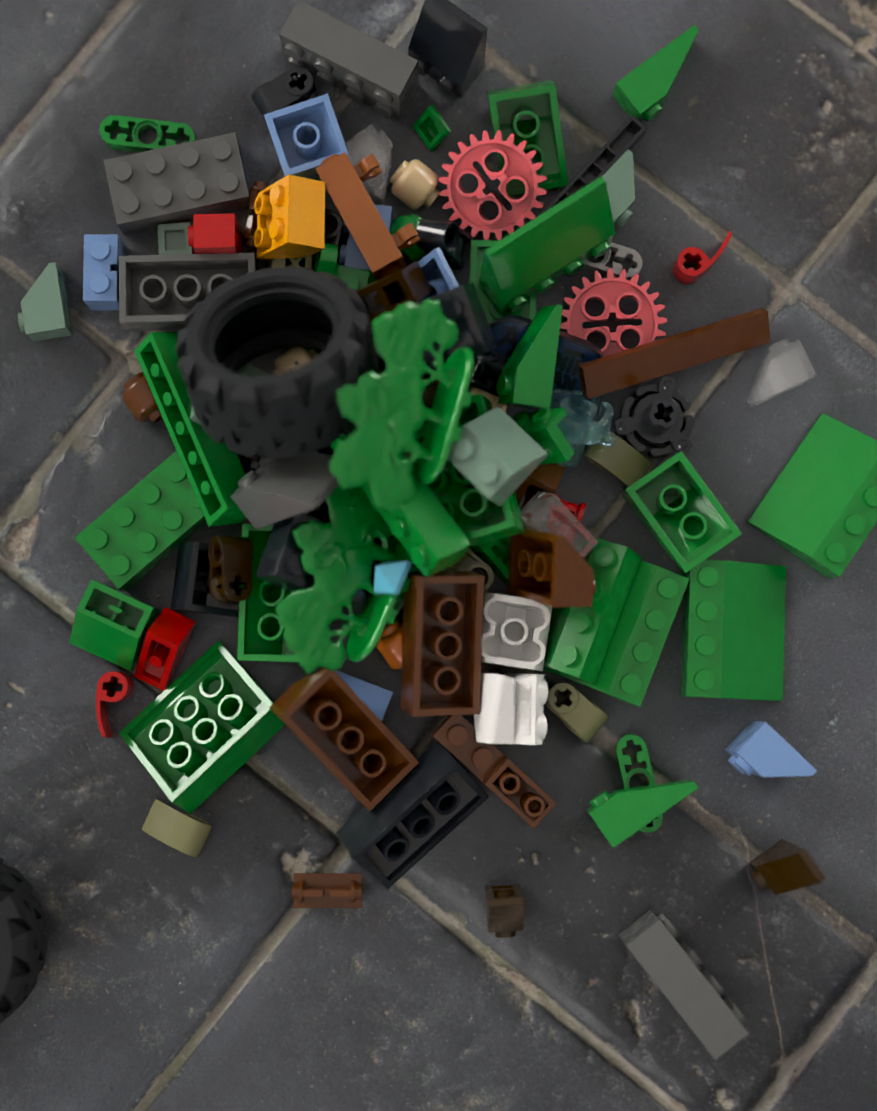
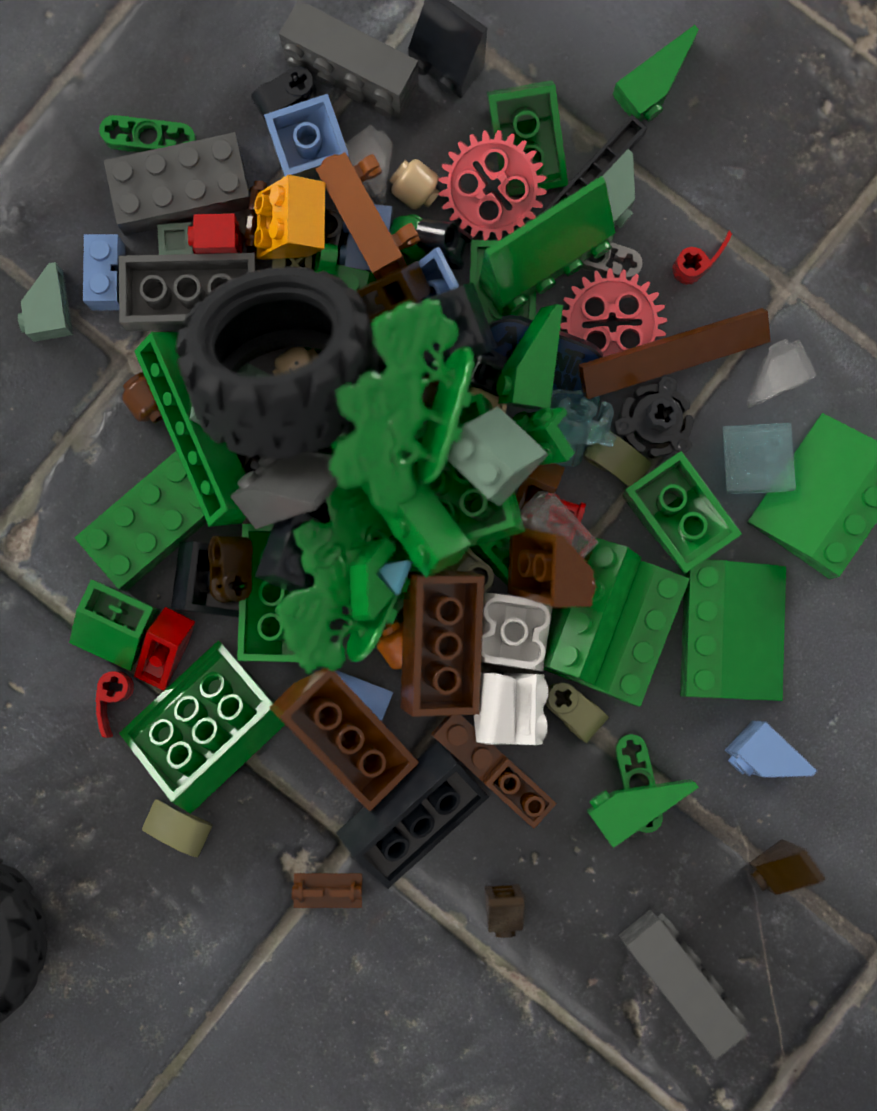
(367, 590): none -> green slope
(431, 128): green slope -> none
(758, 458): none -> clear light blue tile

